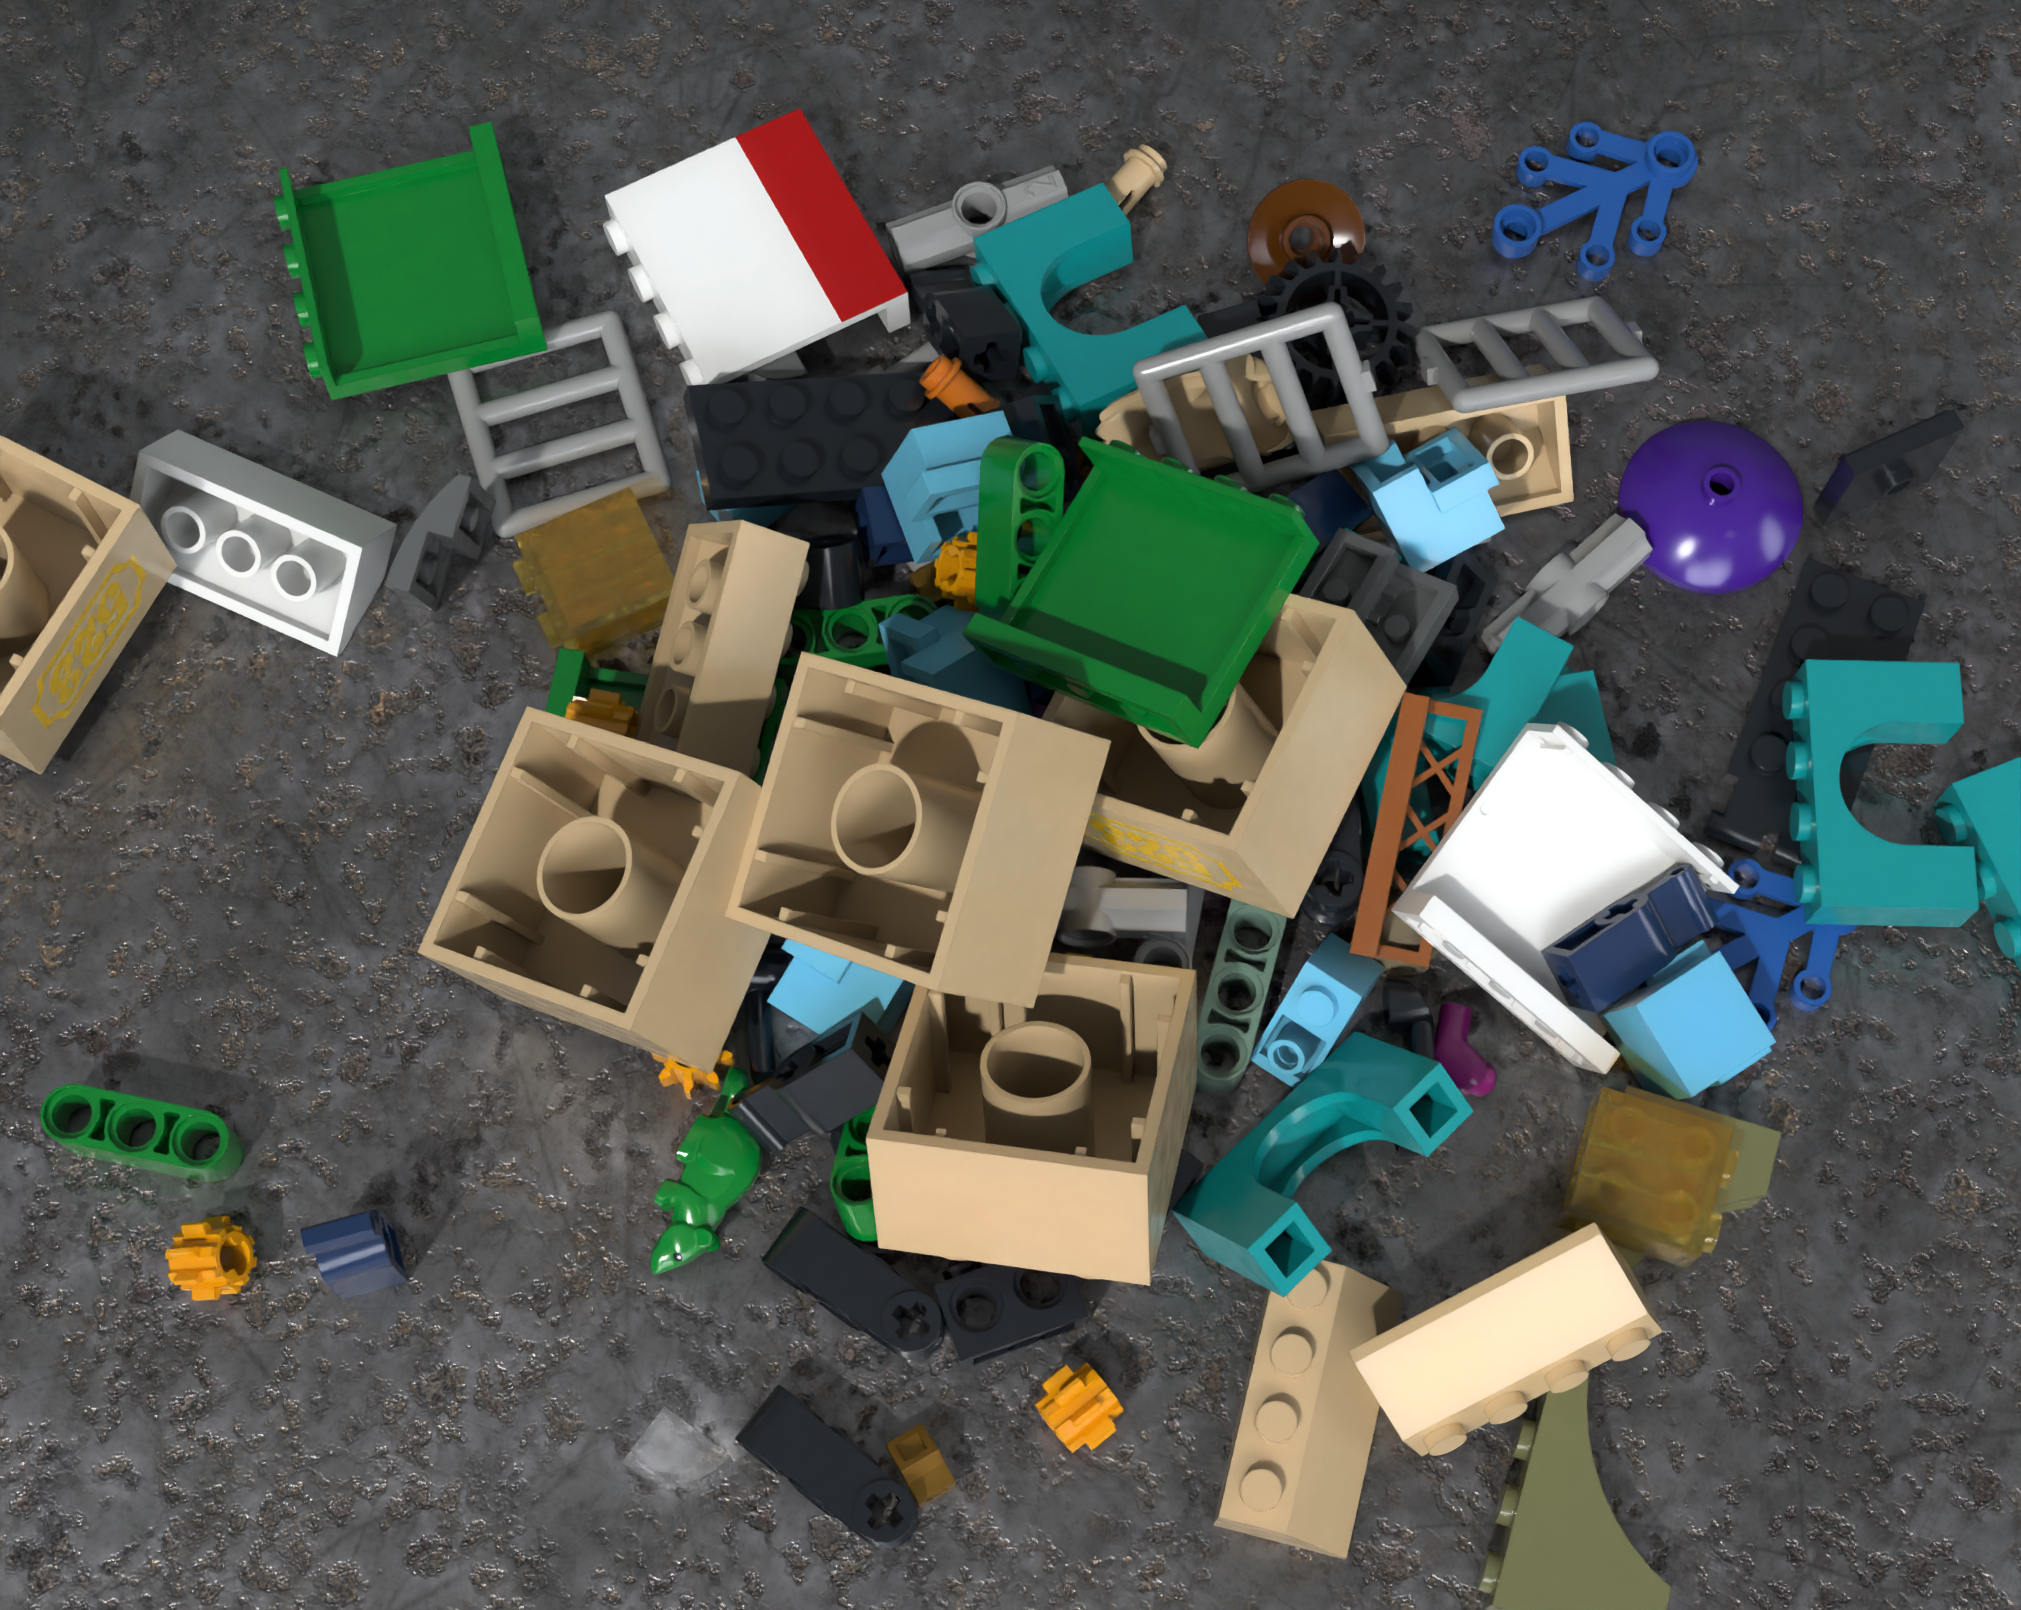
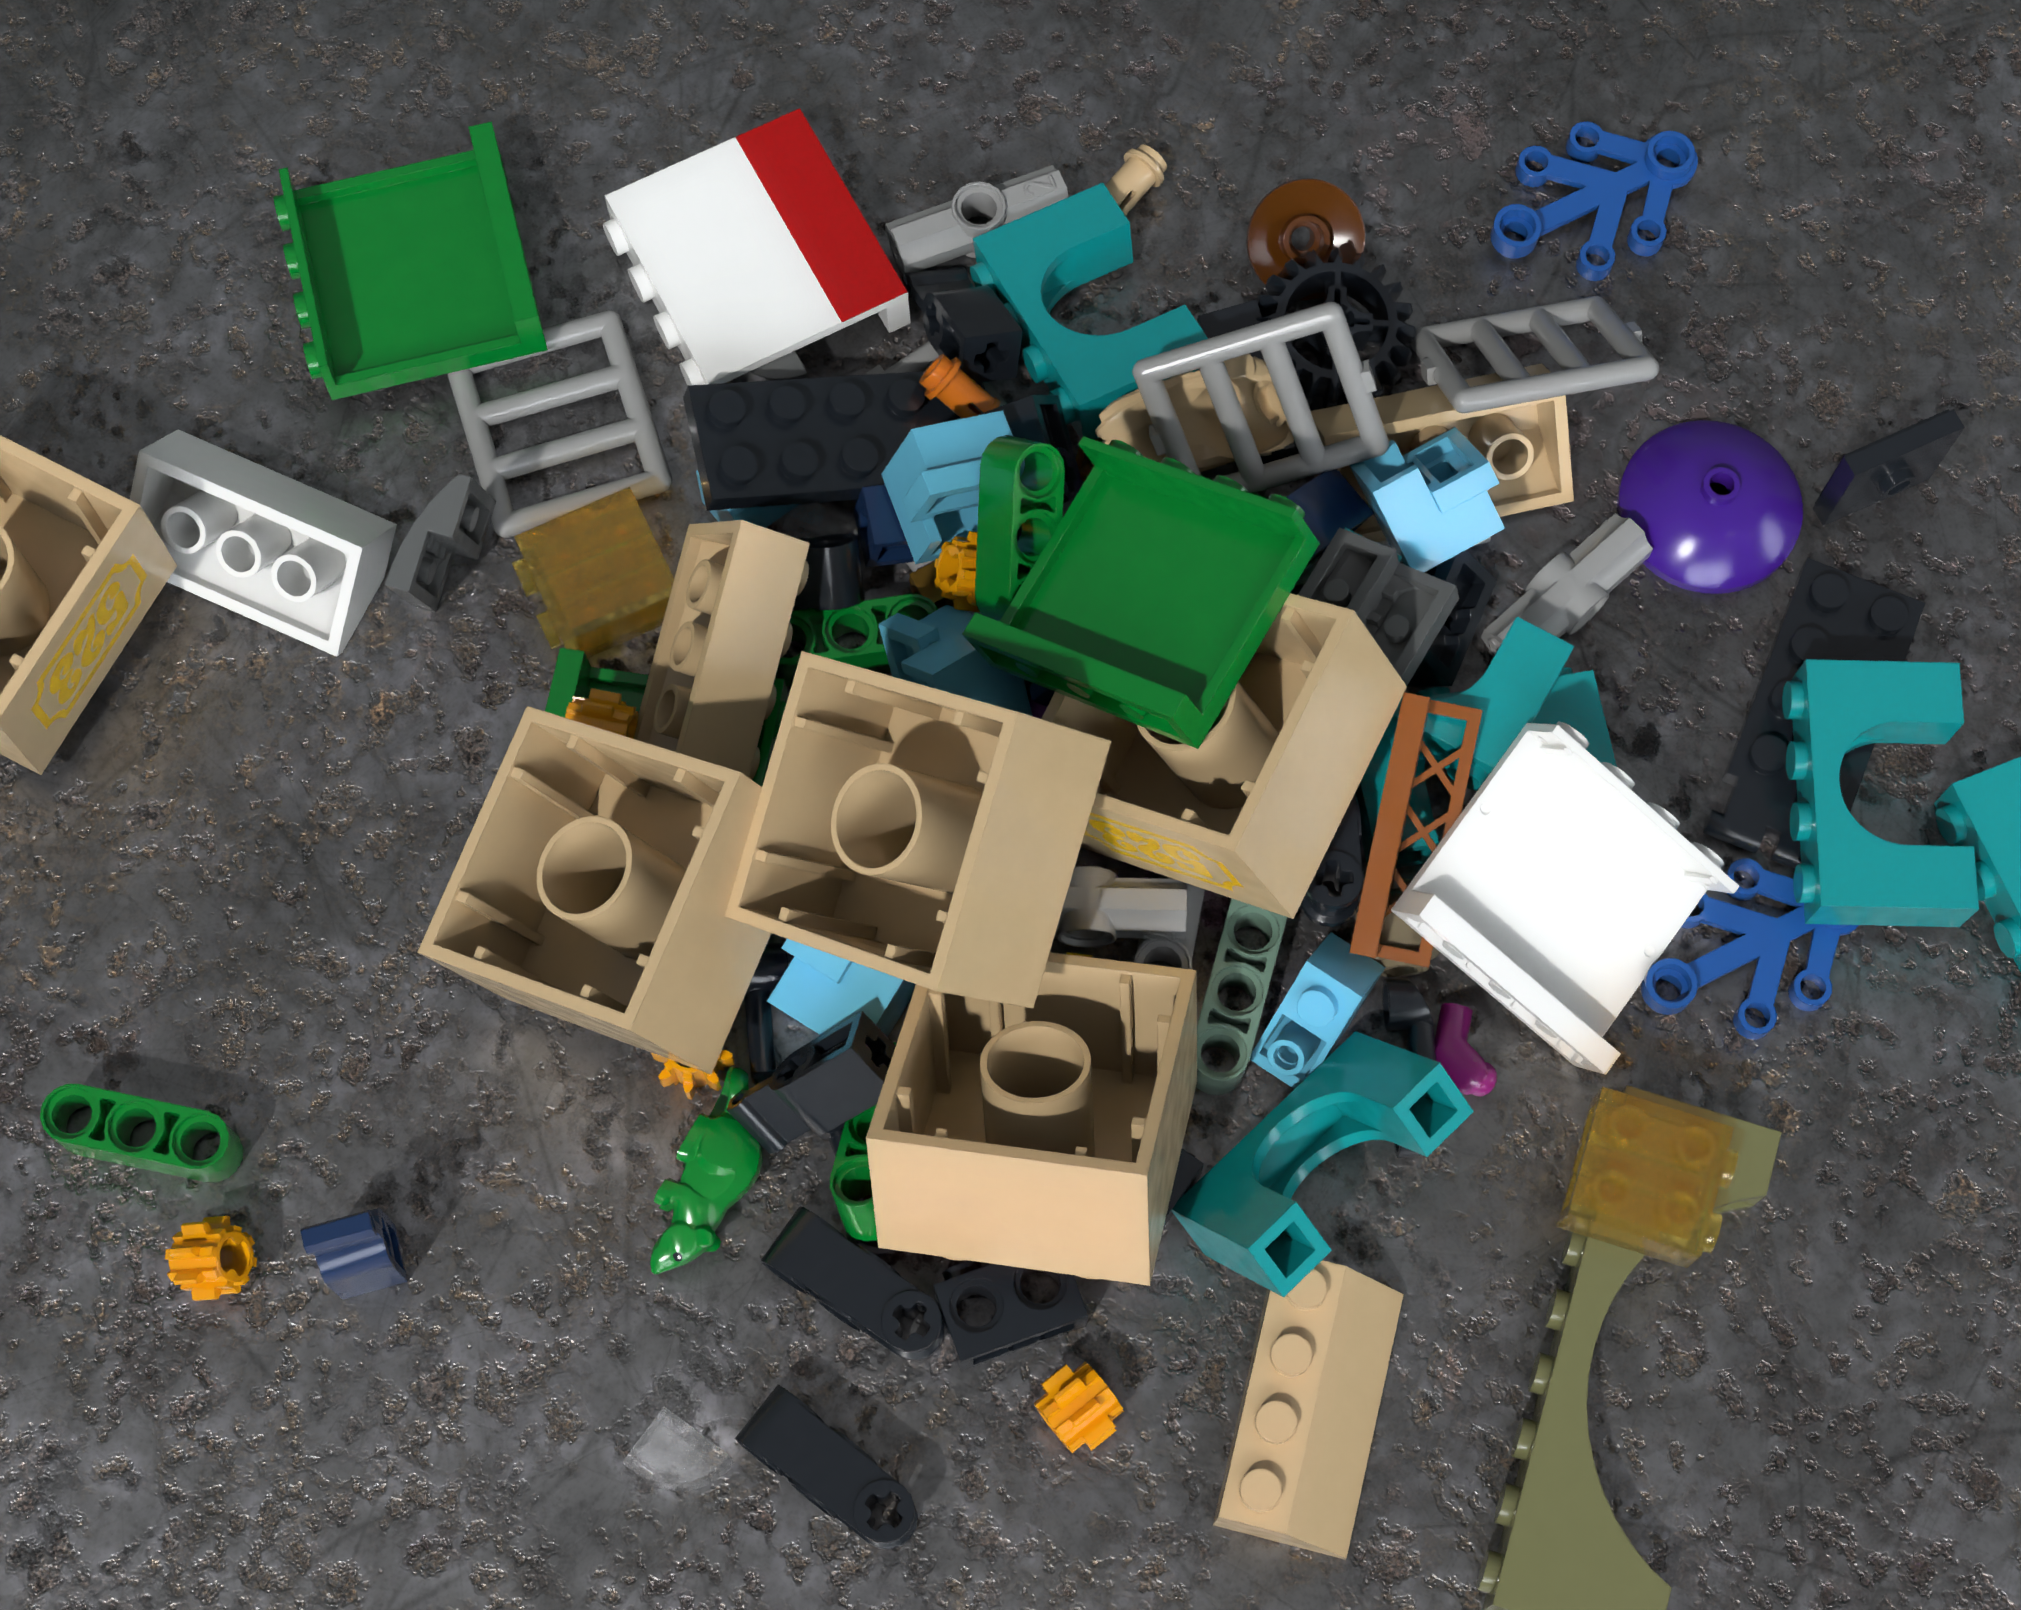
(921, 1465): pearl gold piece -> none
(1508, 1342): slope -> none
(1629, 940): dark blue piece -> none
(1688, 1026): medium azure plate -> none

